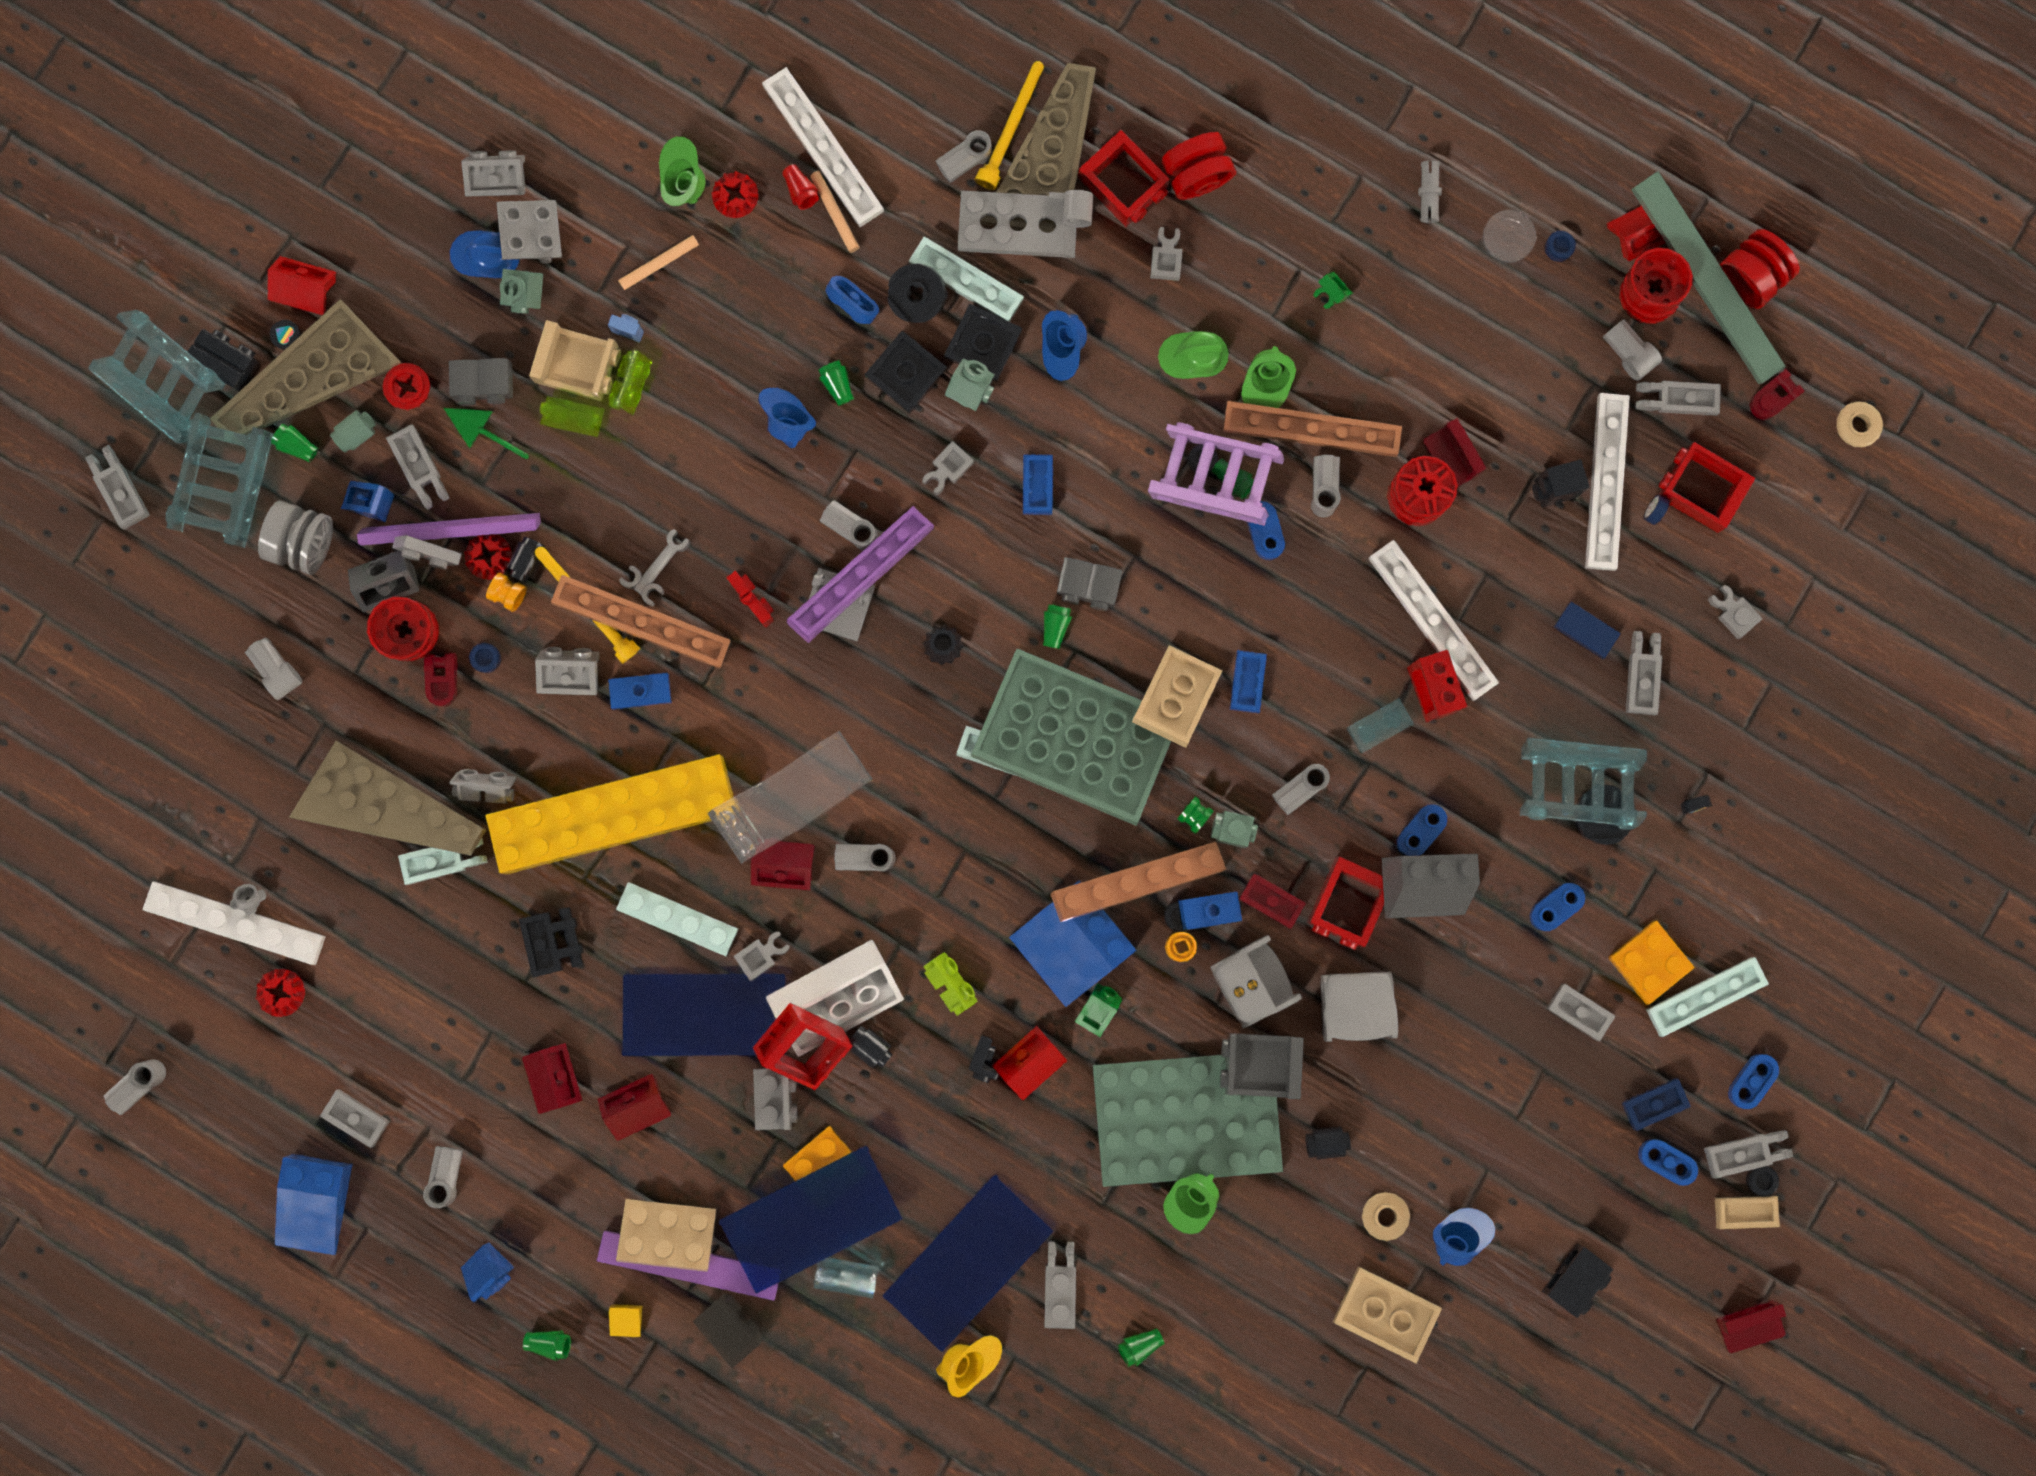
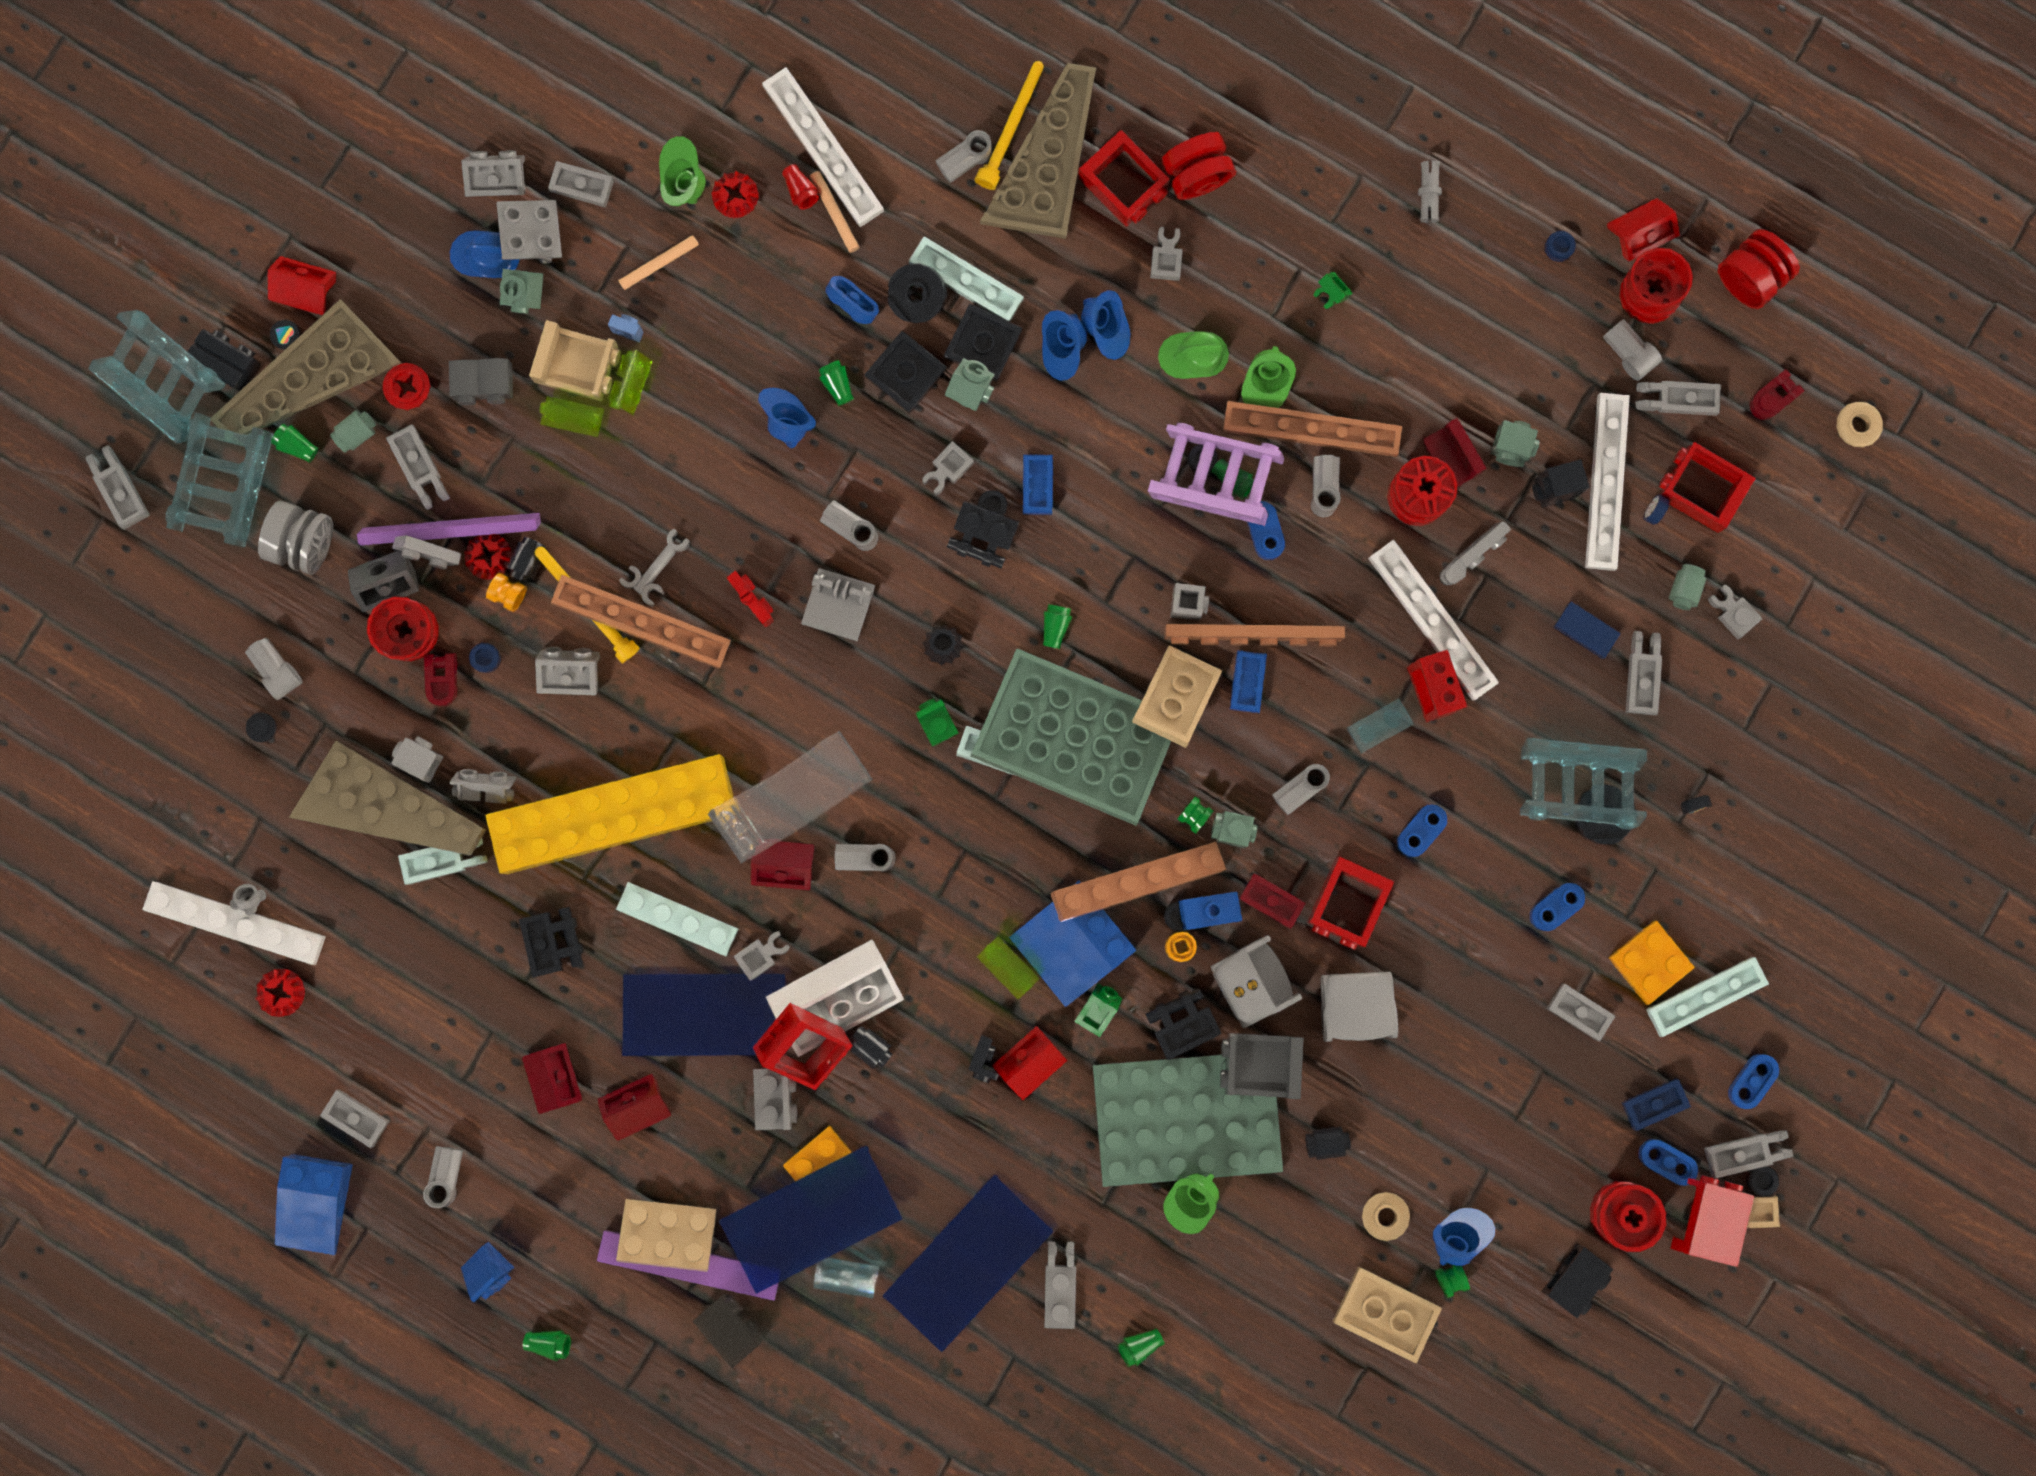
(134, 1086): light grey piece -> none
(261, 727): none -> black plate
(368, 500): blue slope -> none
(416, 758): none -> light grey brick
(471, 424): green piece -> none
(581, 184): none -> light grey plate
(625, 1320): yellow slope -> none
(639, 691): blue plate -> none
(860, 574): medium lavender tile -> none
(936, 722): none -> green bracket
(945, 972): lime hinge -> none
(968, 1365): yellow piece -> none
(987, 526): none -> black plate
(993, 501): none -> black tile
(1008, 967): none -> clear neon green hinge
(1066, 210): light grey hinge -> none
(1089, 583): dark grey brick -> none
(1107, 324): none -> blue piece
(1187, 1032): none -> black plate
(1188, 602): none -> light grey brick
(1266, 634): none -> nougat plate
(1429, 885): dark grey slope -> none
(1452, 1280): none -> green wheel
(1473, 555): none -> light grey hinge
(1509, 236): clear piece -> none
(1515, 443): none -> sand green brick
(1646, 1217): none -> red wheel
(1688, 587): none -> sand green brick
(1709, 278): sand green tile -> none
(1716, 1222): none -> panel
(1752, 1326): dark red panel -> none

